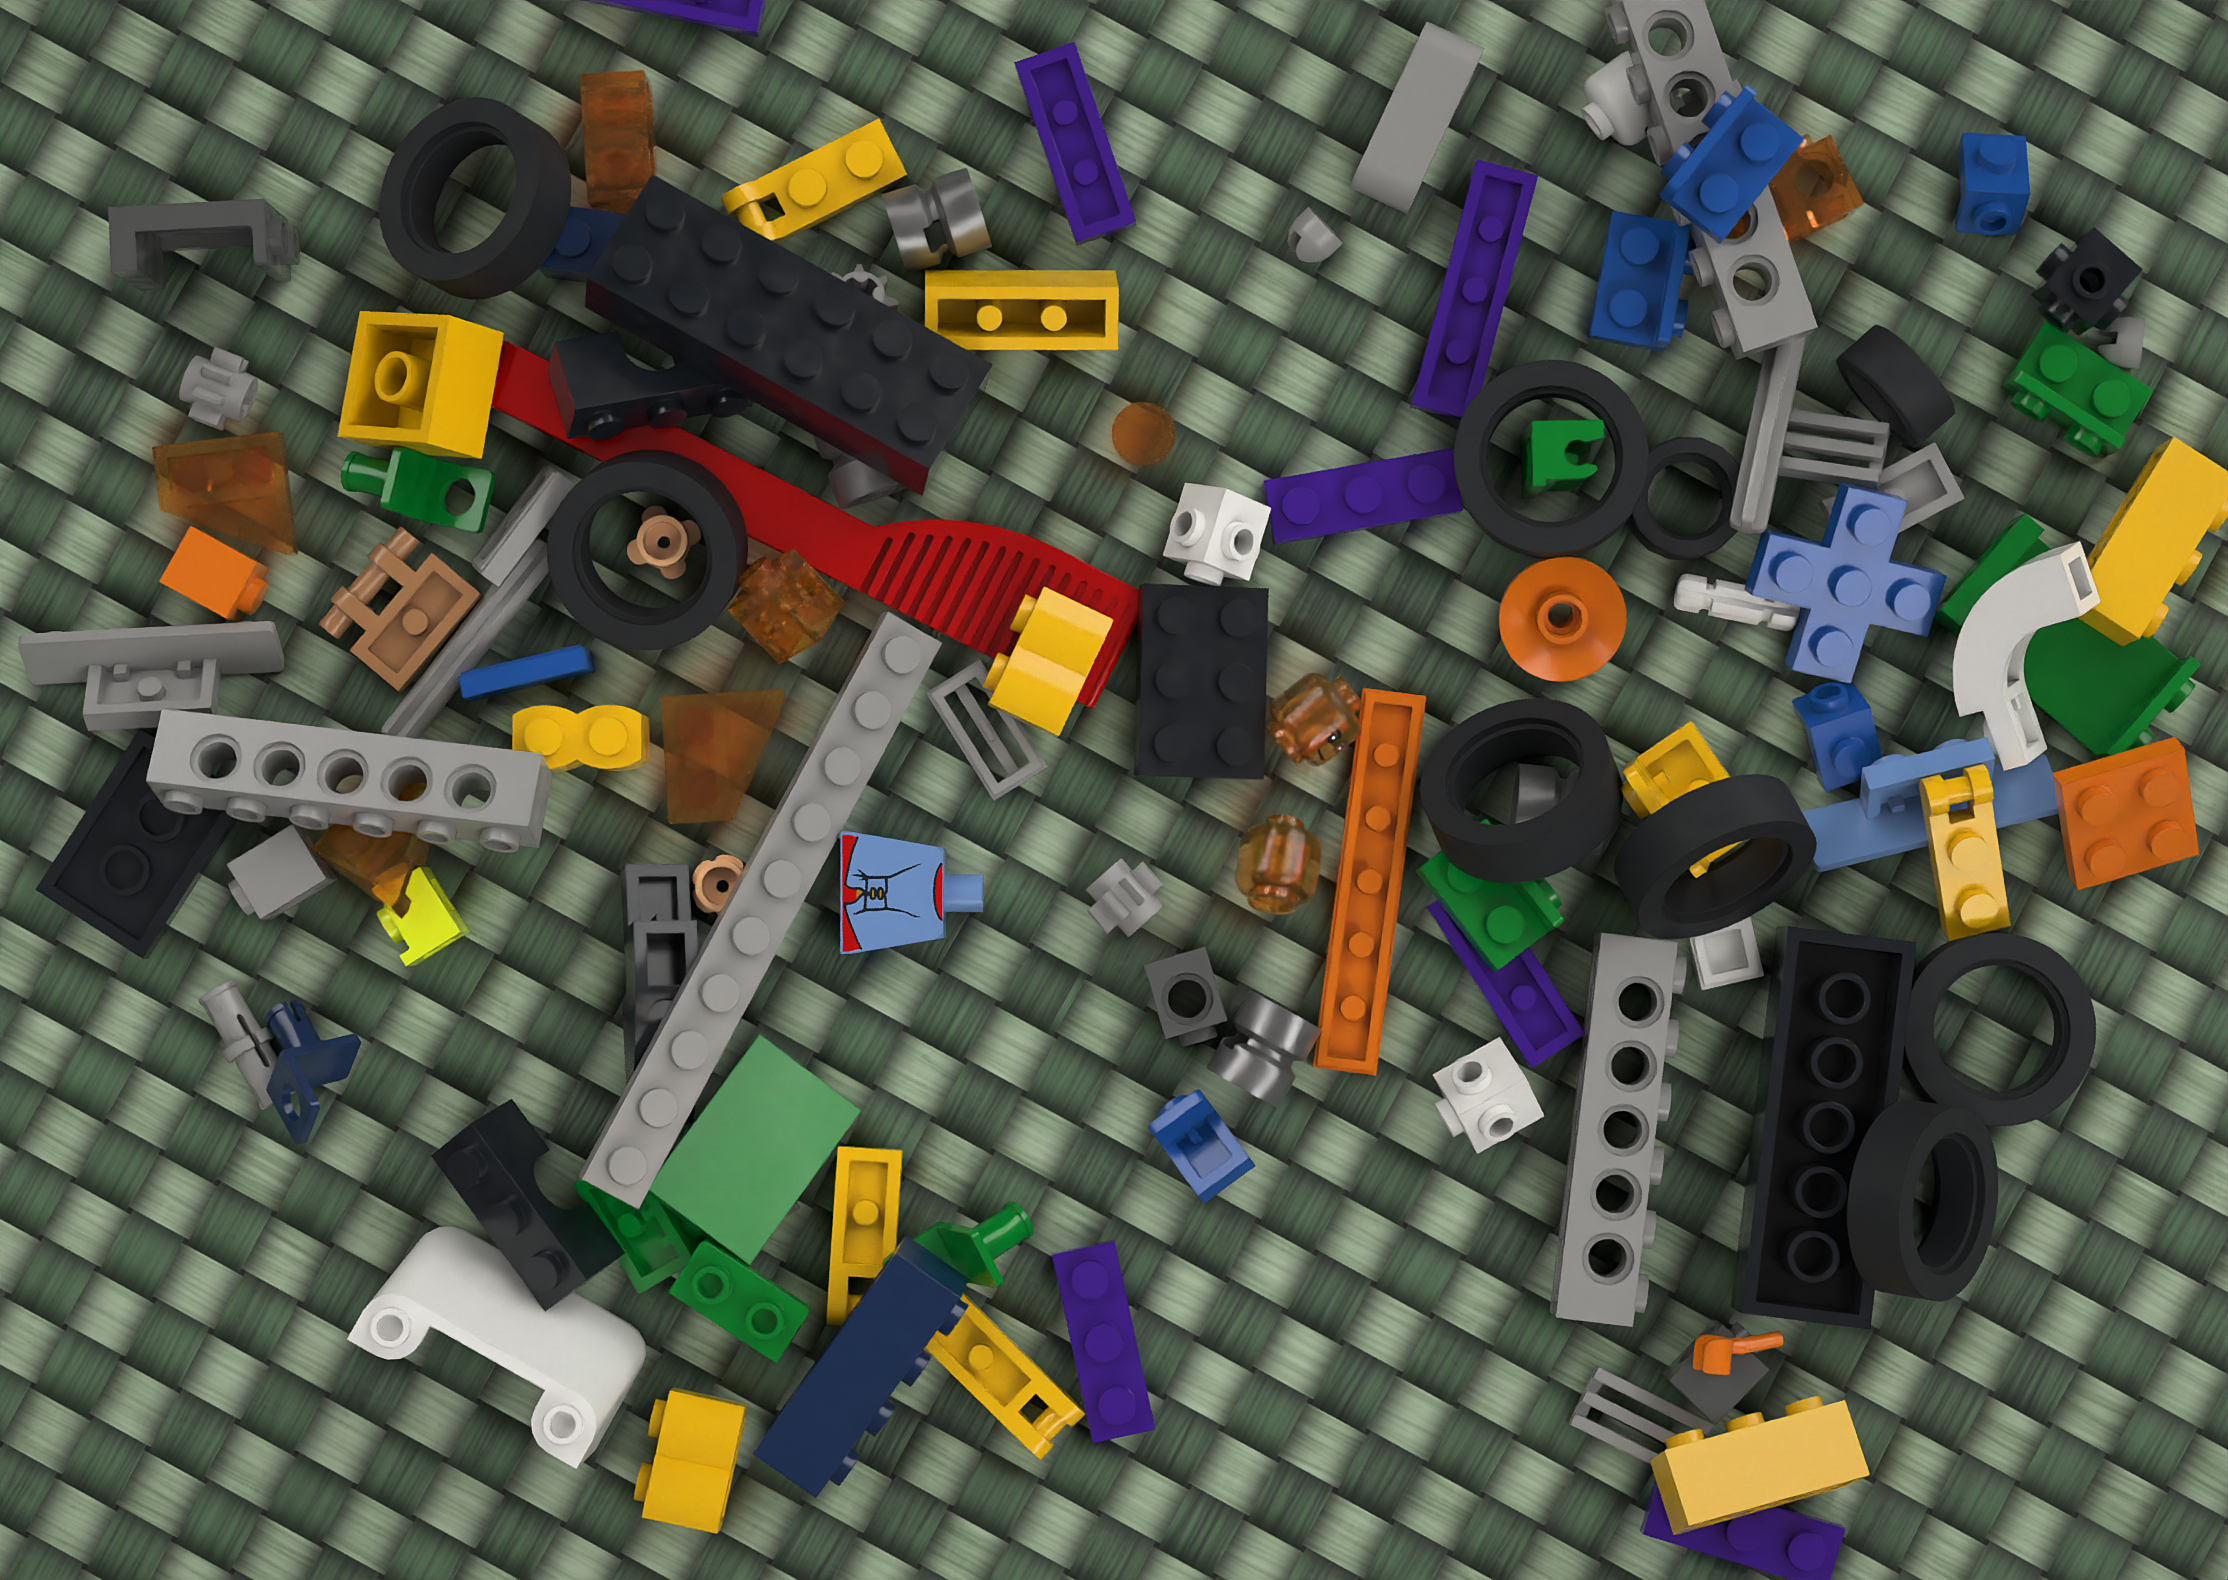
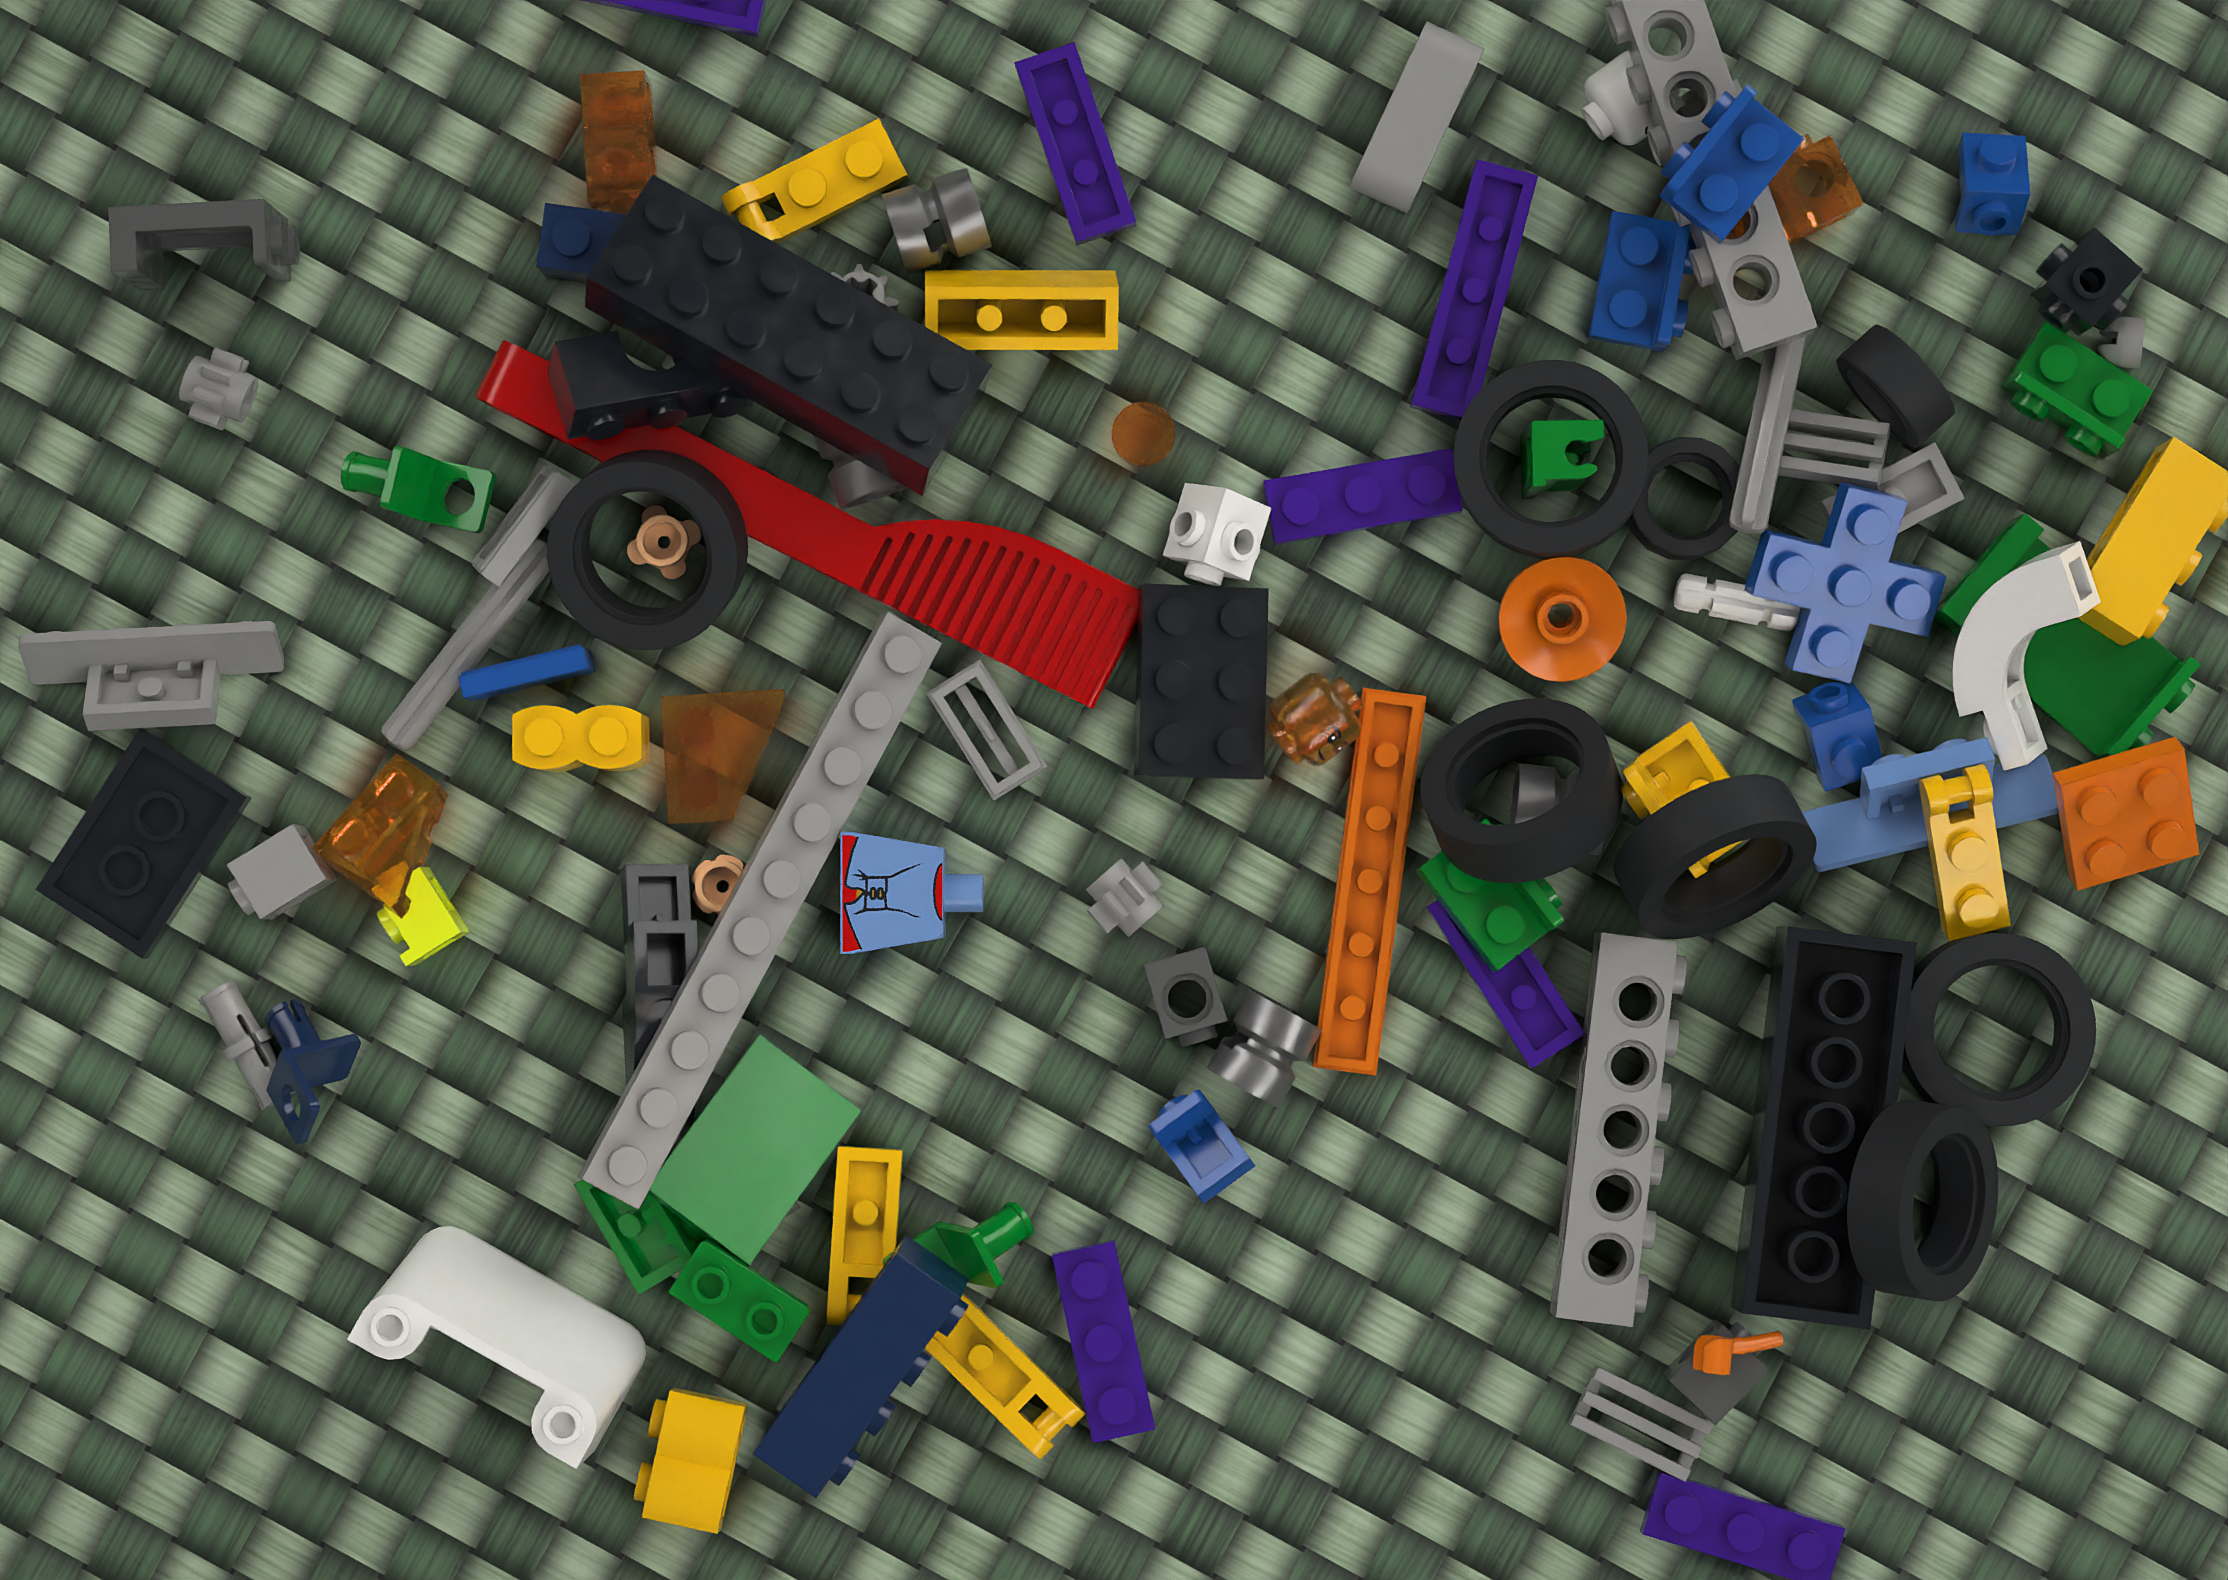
(194, 743): light grey brick -> none
(216, 576): orange brick -> none
(231, 487): clear orange wing -> none
(415, 620): medium nougat plate -> none
(421, 170): black tyre -> none
(421, 383): yellow brick -> none
(495, 1177): black arch -> none
(785, 604): clear orange brick -> none
(1048, 660): yellow brick -> none
(1278, 865): clear orange head -> none
(1312, 238): light grey hinge -> none
(1486, 1096): white brick -> none
(1726, 956): white tile -> none
(1758, 1464): yellow brick -> none

